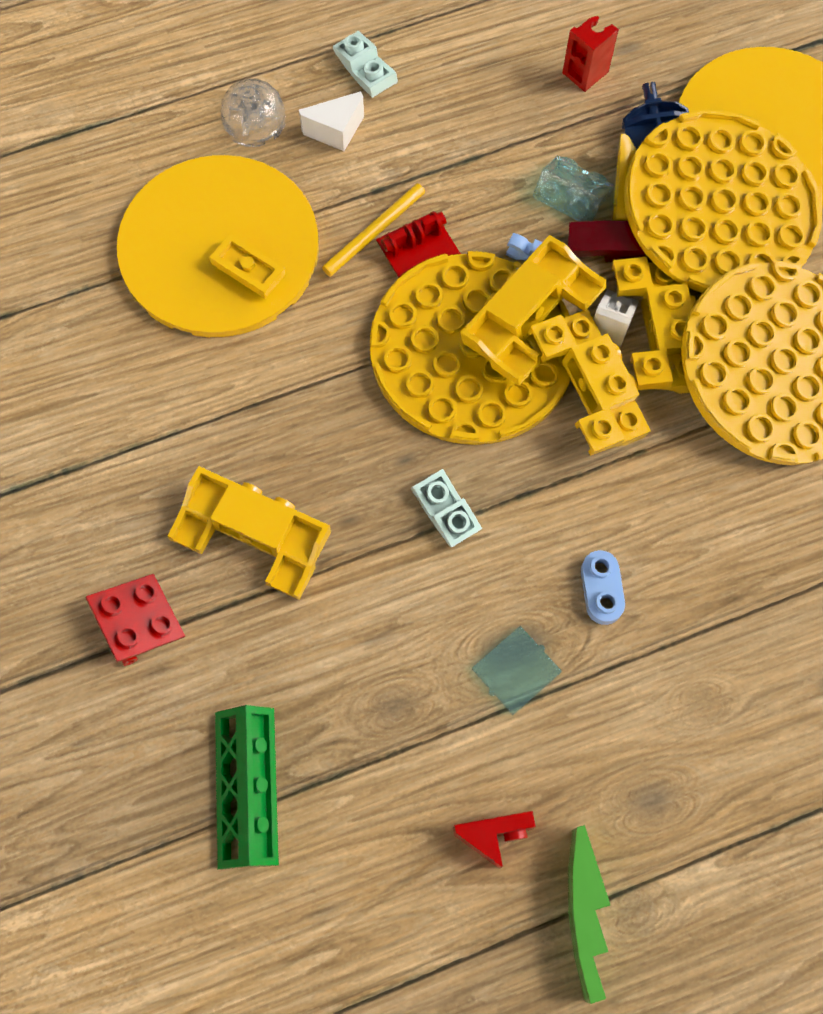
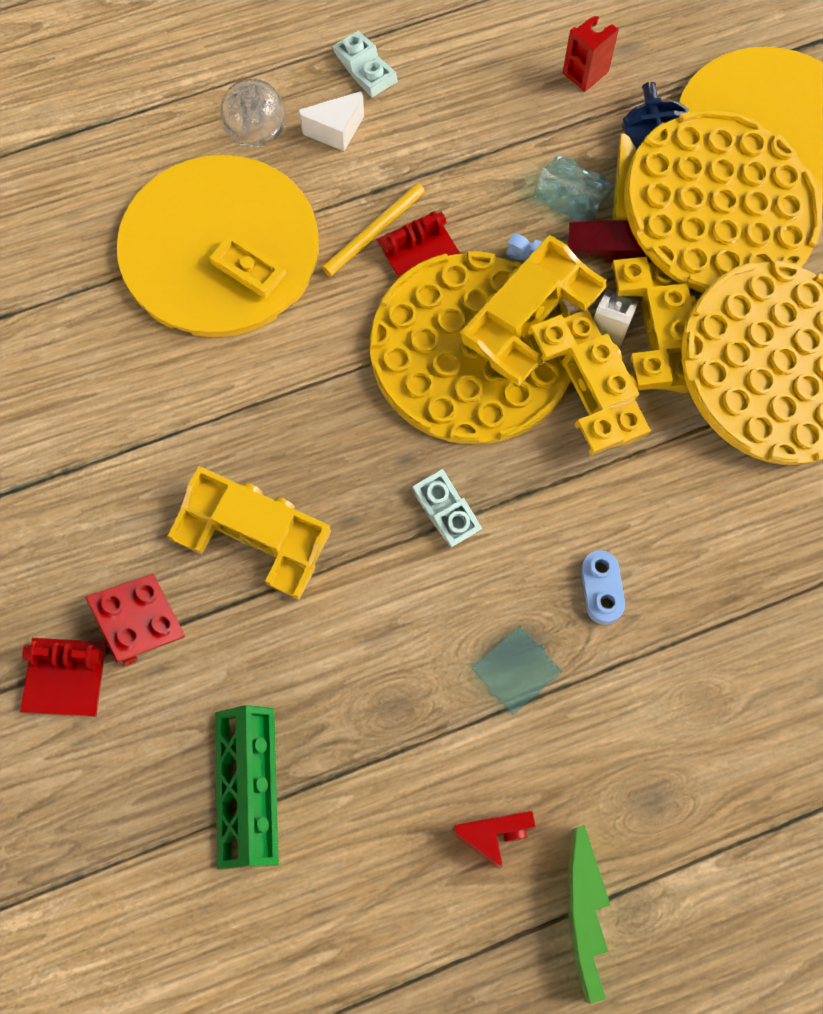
(63, 676): none -> red hinge

